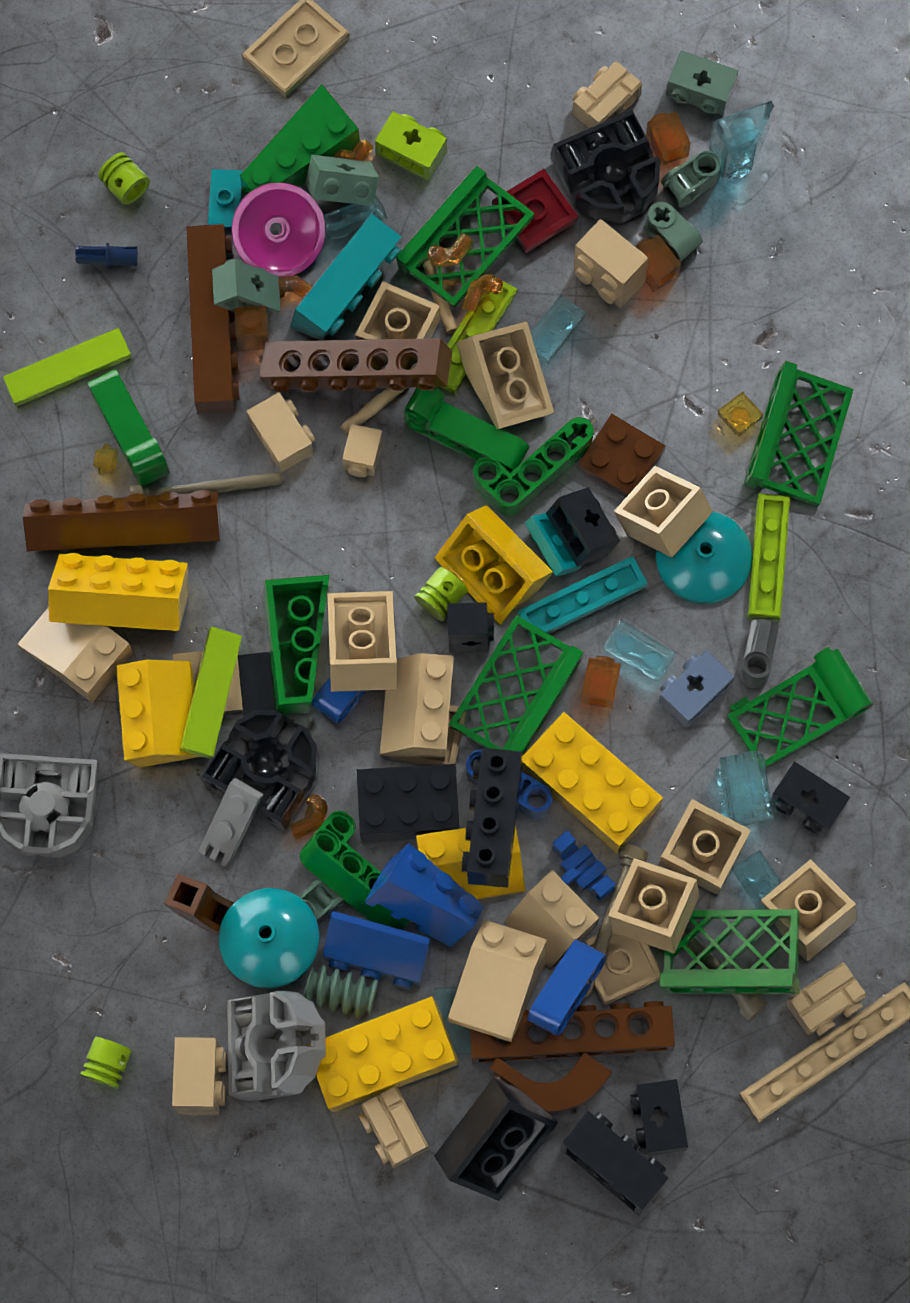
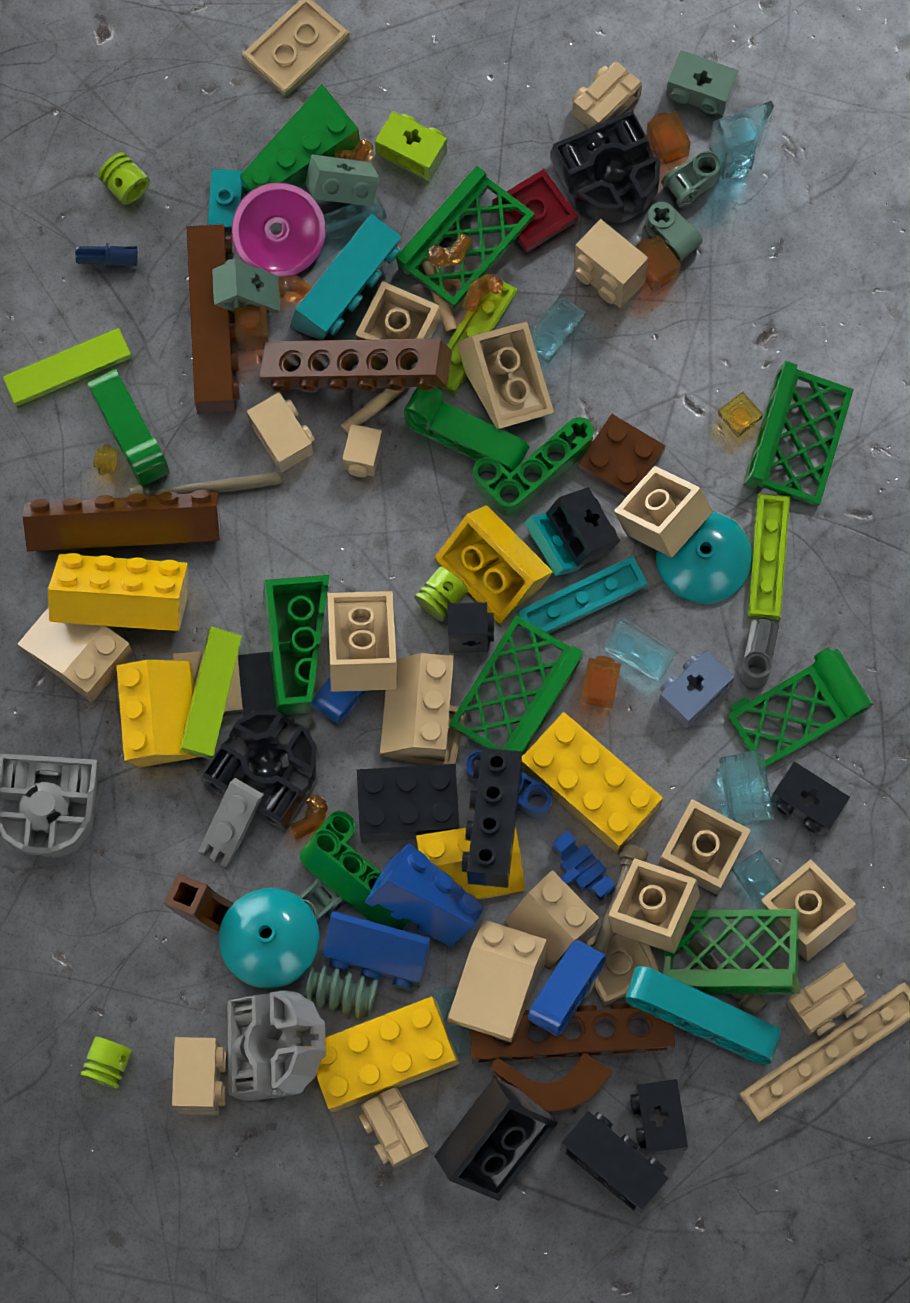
(703, 1015): none -> teal beam

